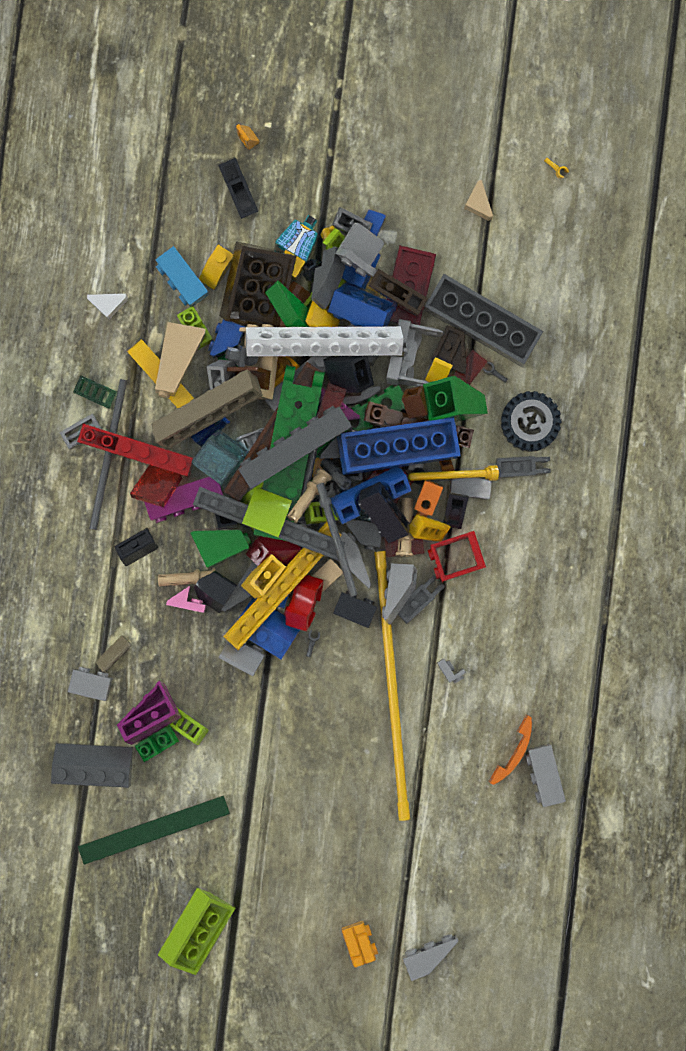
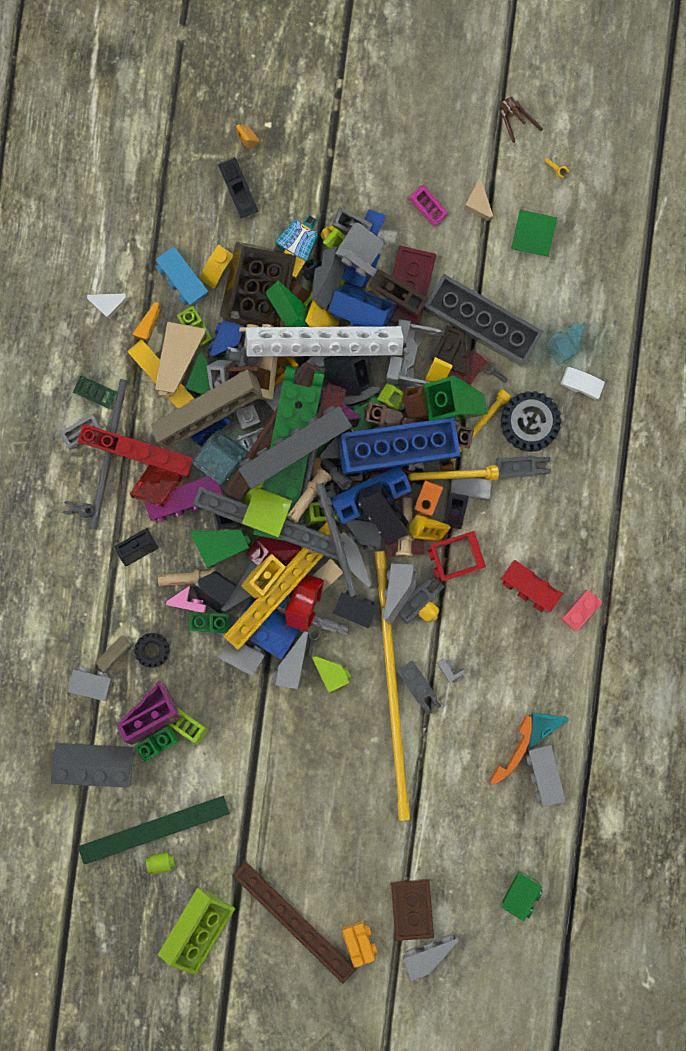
(83, 510): none -> dark grey arm
(140, 650): none -> black tyre
(146, 326): none -> light orange slope
(160, 863): none -> lime brick
(198, 379): none -> green slope
(208, 622): none -> green slope
(248, 417): none -> light grey brick
(290, 668): none -> light grey slope
(294, 922): none -> reddish brown tile
(330, 625): none -> light grey axle
(332, 673): none -> lime slope
(391, 396): none -> lime slope
(412, 909): none -> reddish brown tile
(417, 685): none -> dark grey hinge
(427, 195): none -> dark pink slope
(429, 612): none -> yellow piece
(501, 399): none -> yellow piece
(511, 108): none -> reddish brown plant
(522, 896): none -> green slope
(530, 587): none -> red wedge
(534, 233): none -> green slope
(543, 726): none -> teal tile
(566, 345): none -> clear light blue slope
(581, 610): none -> coral brick
(582, 382): none -> white slope

